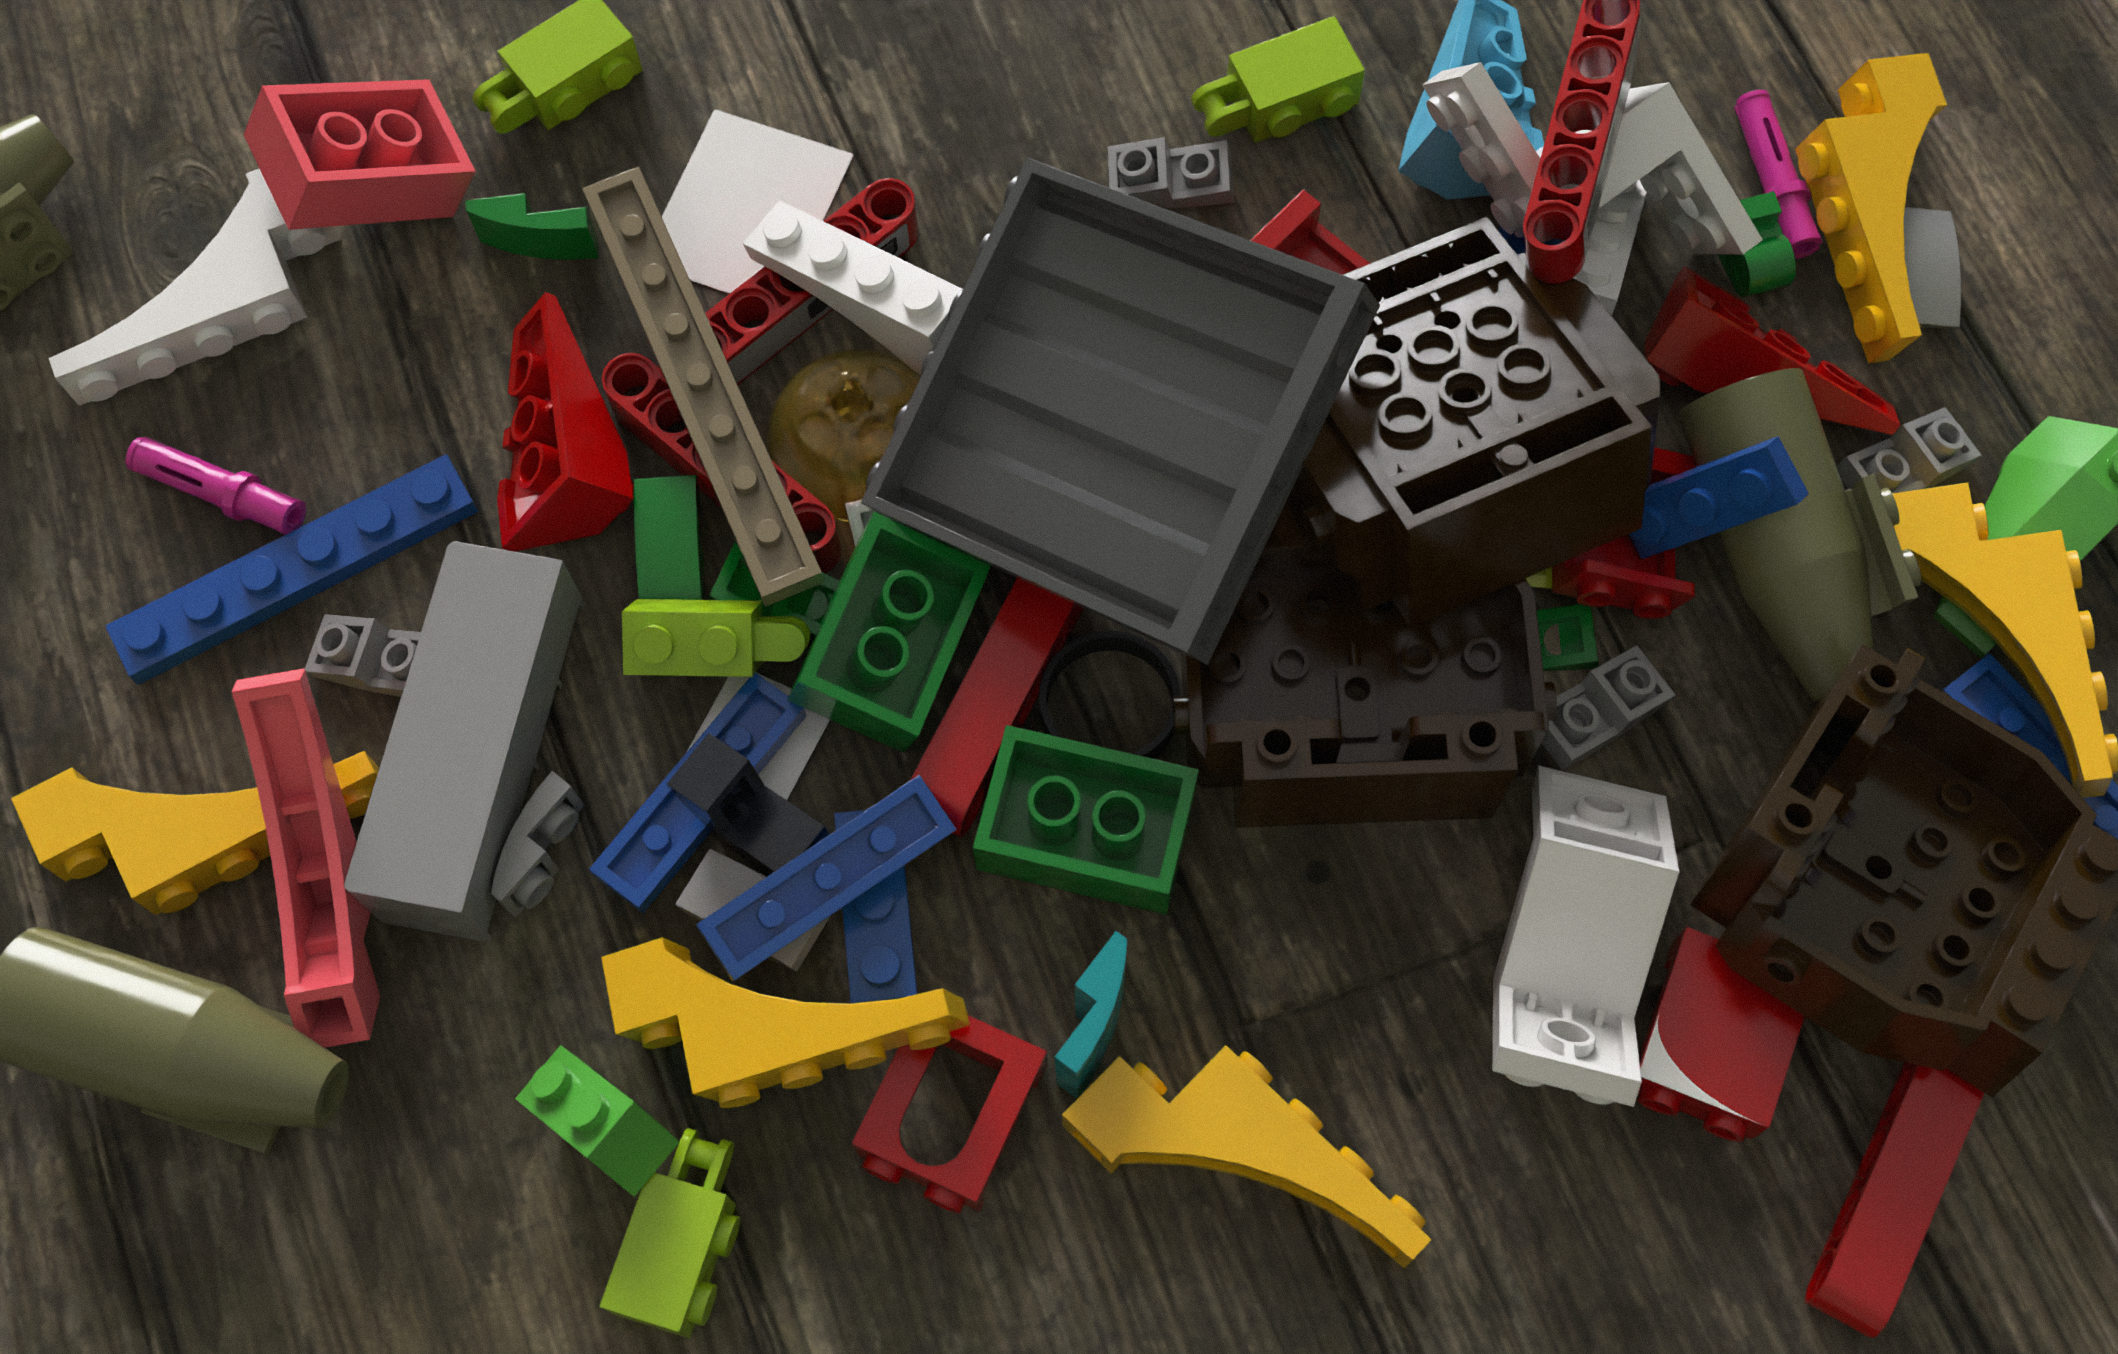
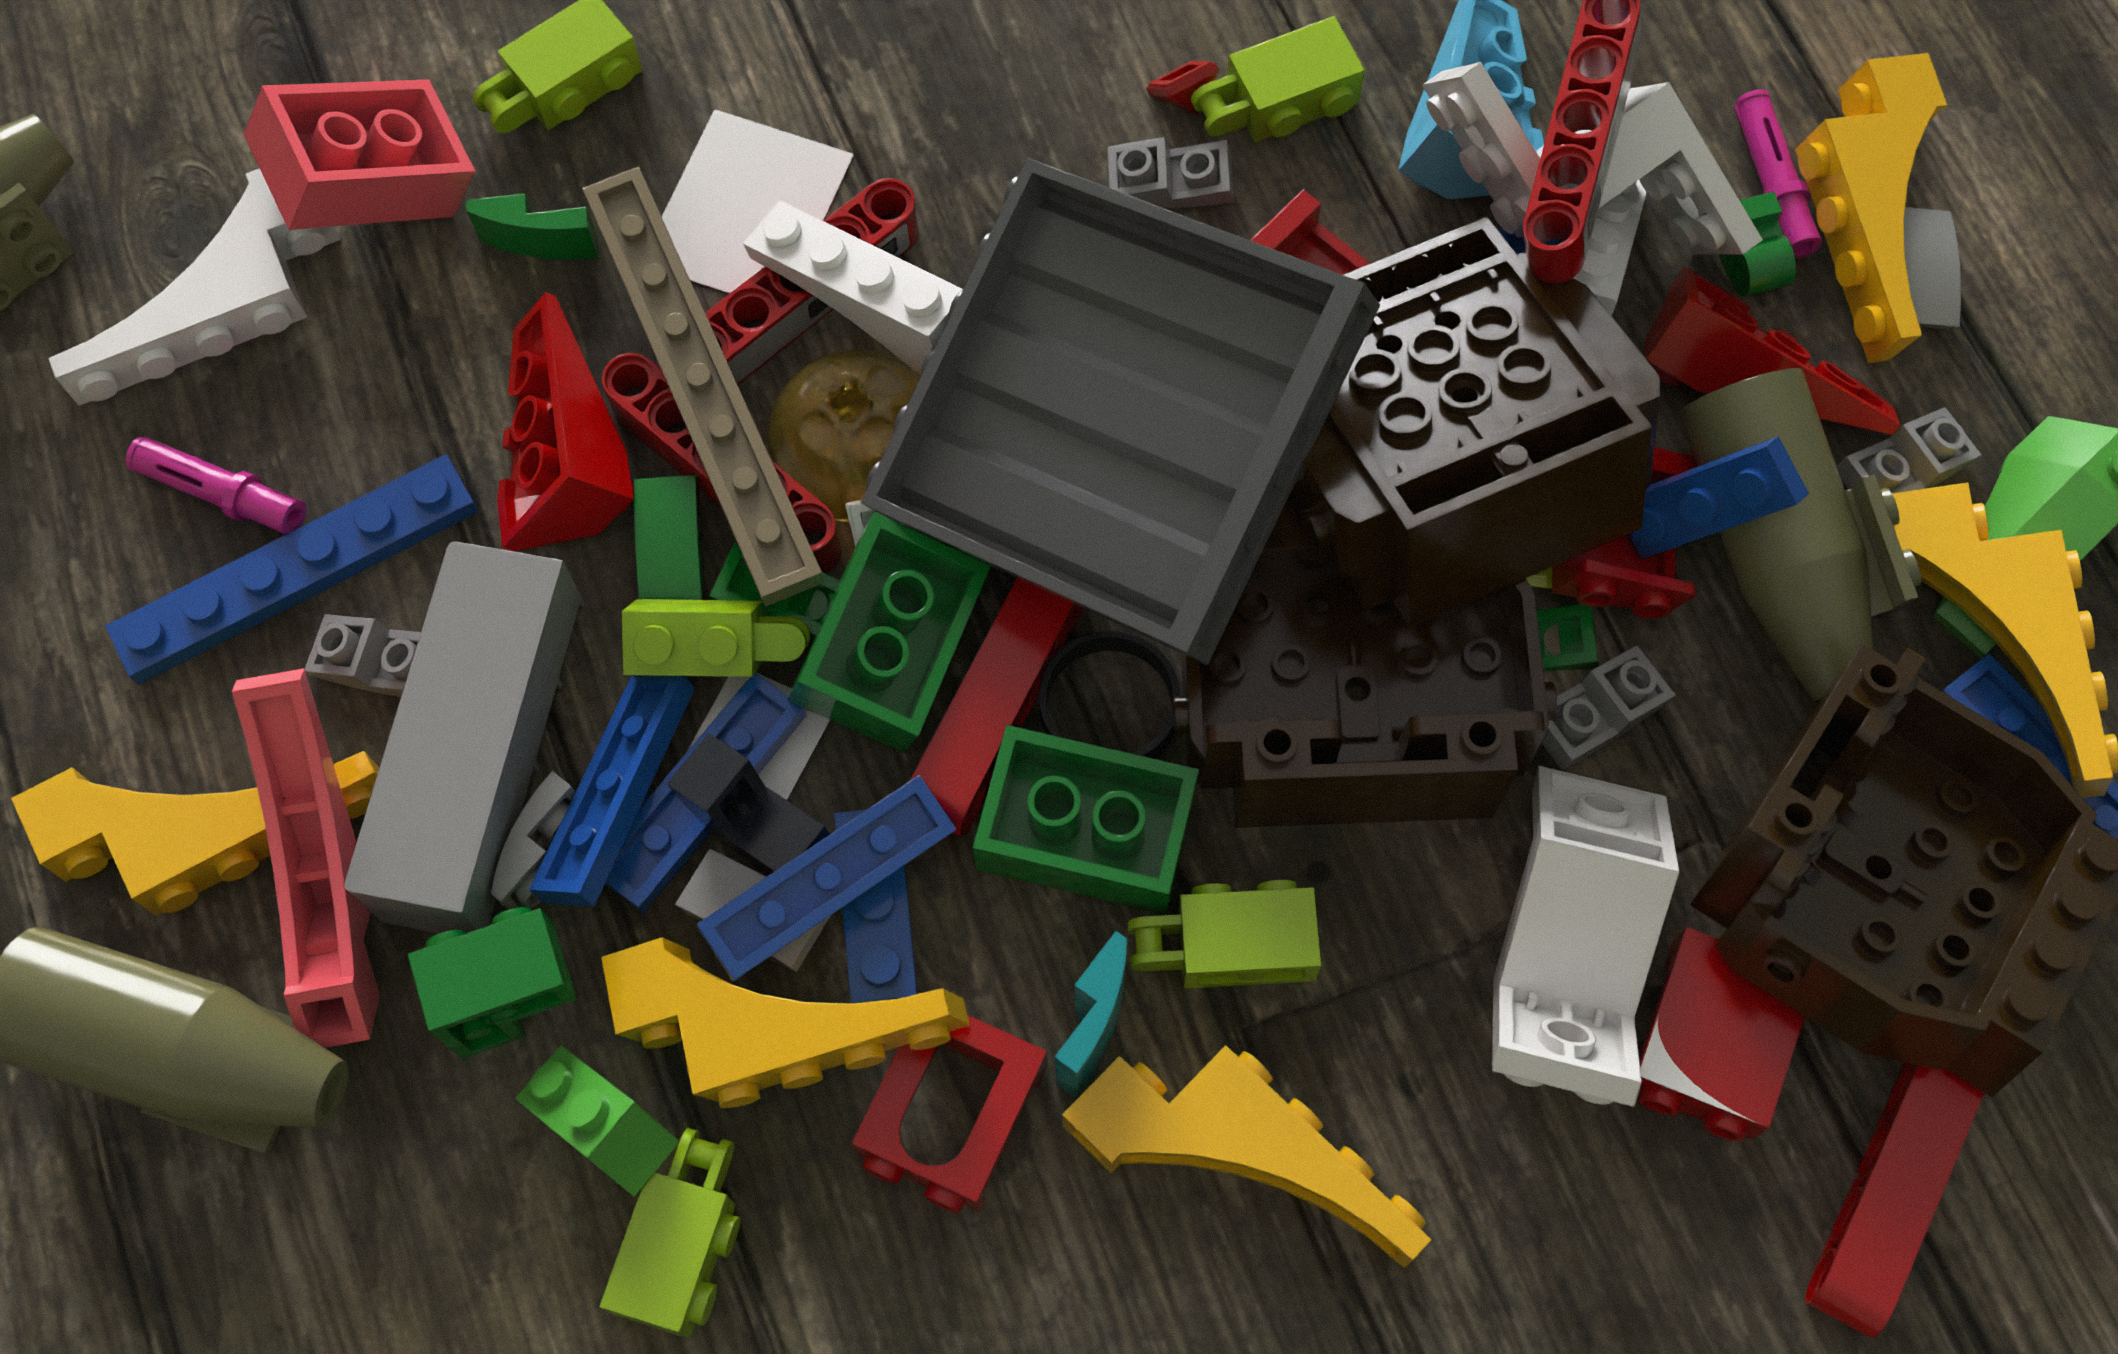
(490, 979): none -> green brick
(612, 790): none -> blue plate
(1180, 84): none -> red slope
(1234, 936): none -> lime brick

